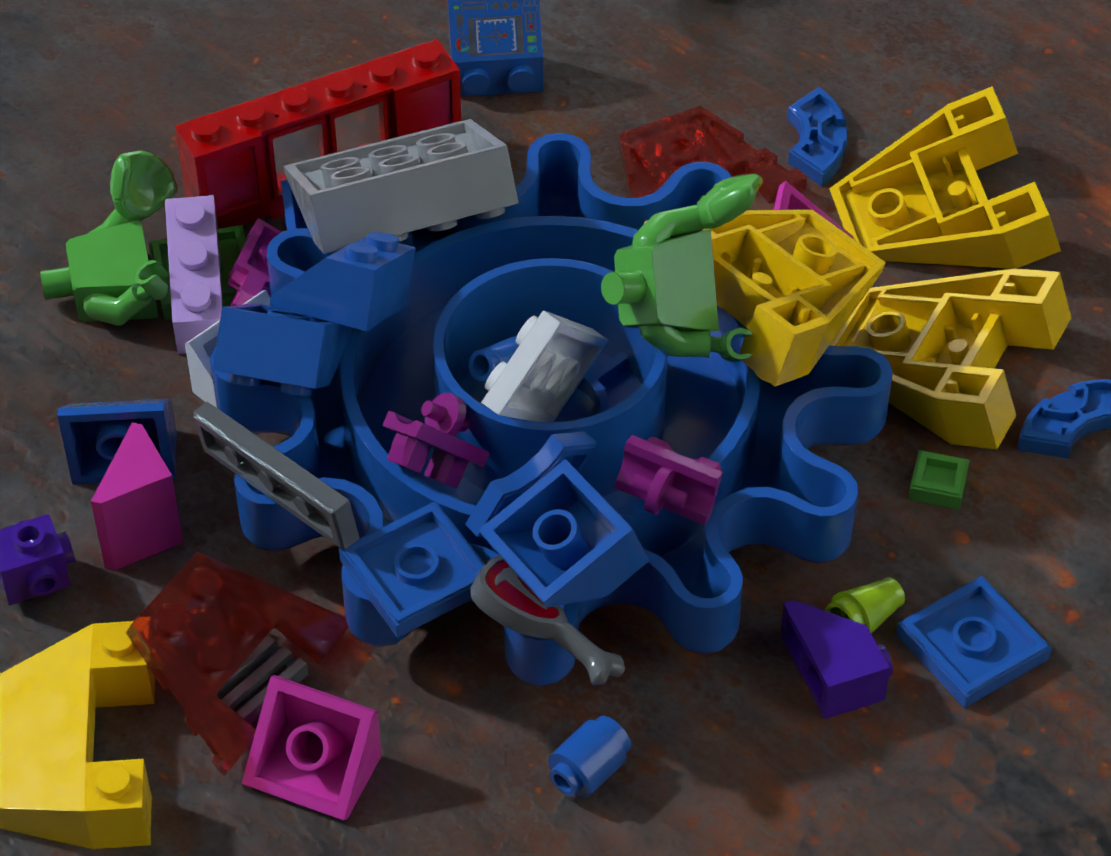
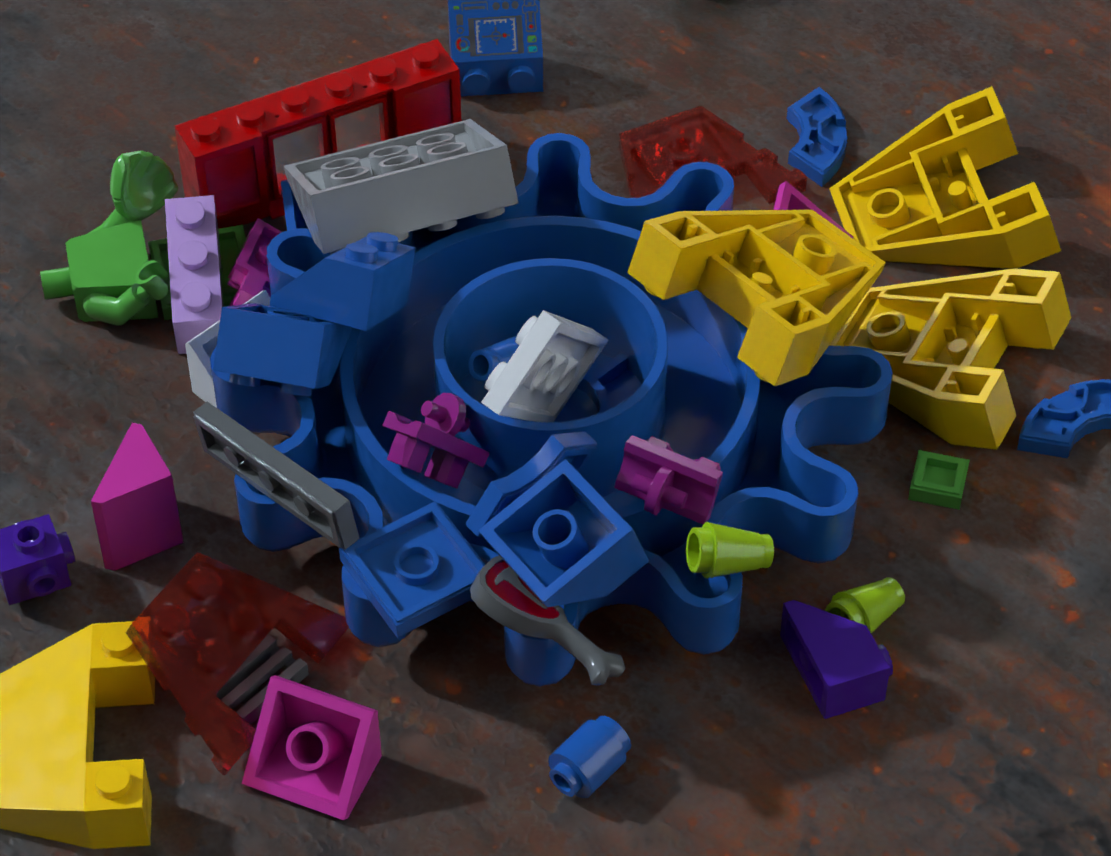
(97, 429): blue slope -> none
(668, 274): bright green torso -> none
(727, 550): none -> lime cone
(973, 641): blue tile -> none

